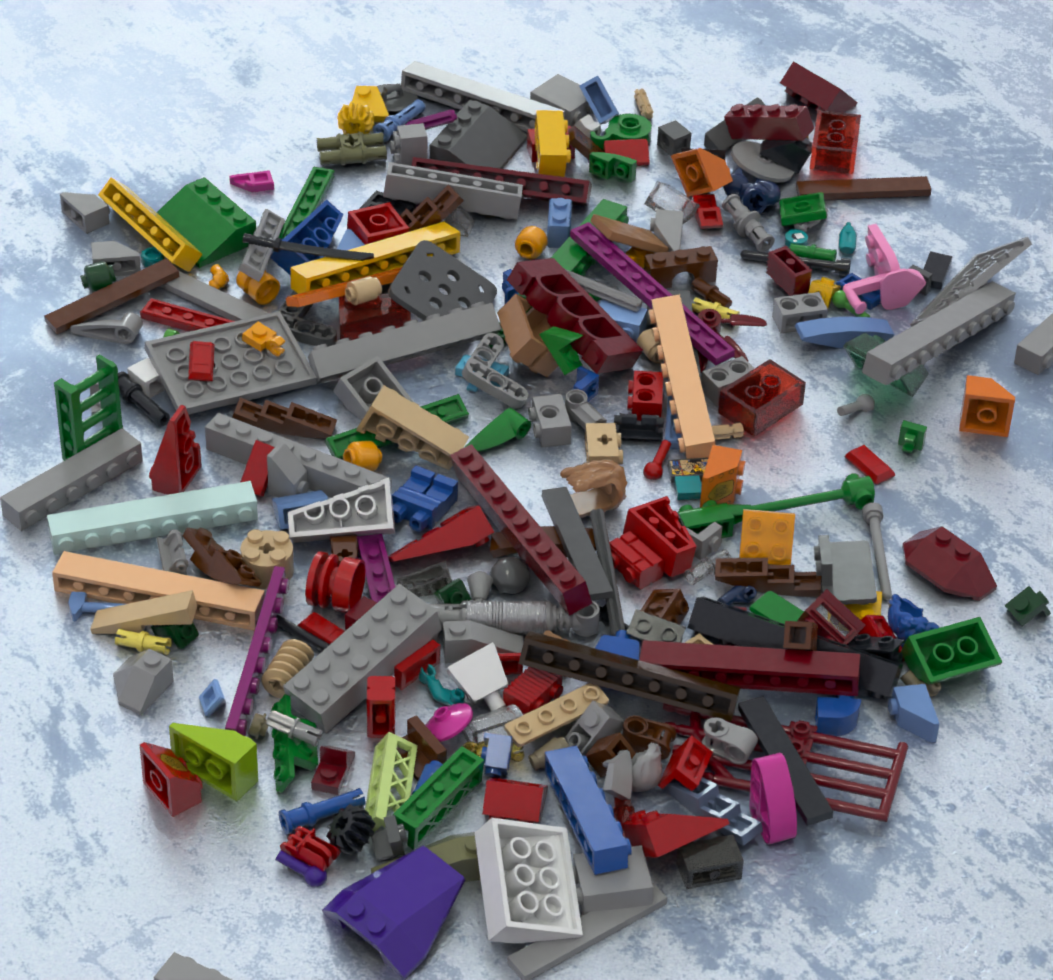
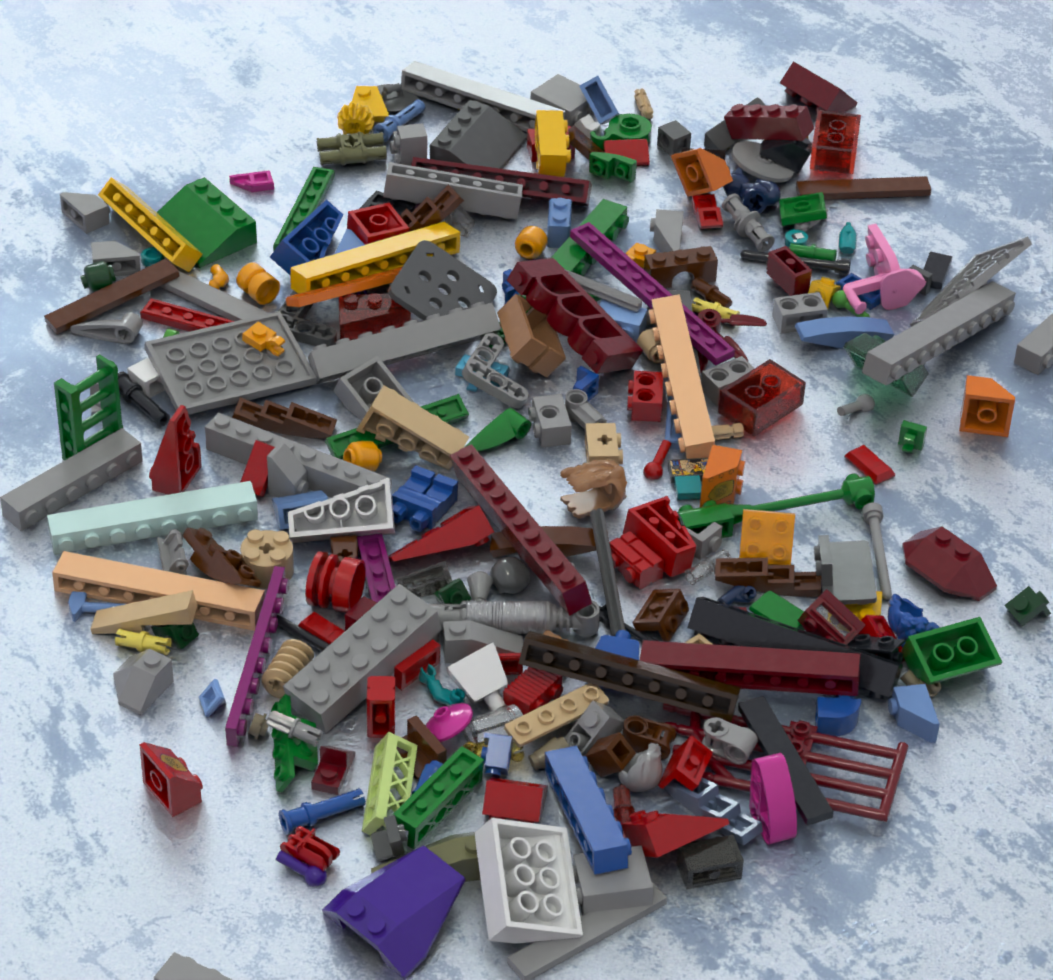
(201, 361): red tile -> none
(217, 757): lime slope -> none
(257, 256): light grey tile -> none
(277, 245): black sword -> none
(351, 829): black gear -> none
(363, 290): tan brick -> none
(436, 119): magenta axle -> none
(558, 343): green slope -> none
(576, 541): dark grey tile -> none
(619, 775): light grey slope -> none
(628, 234): medium nougat tile -> none
(648, 428): black hinge -> none
(654, 628): hinge -> none
(668, 198): clear brick -> none
(800, 635): reddish brown brick -> none

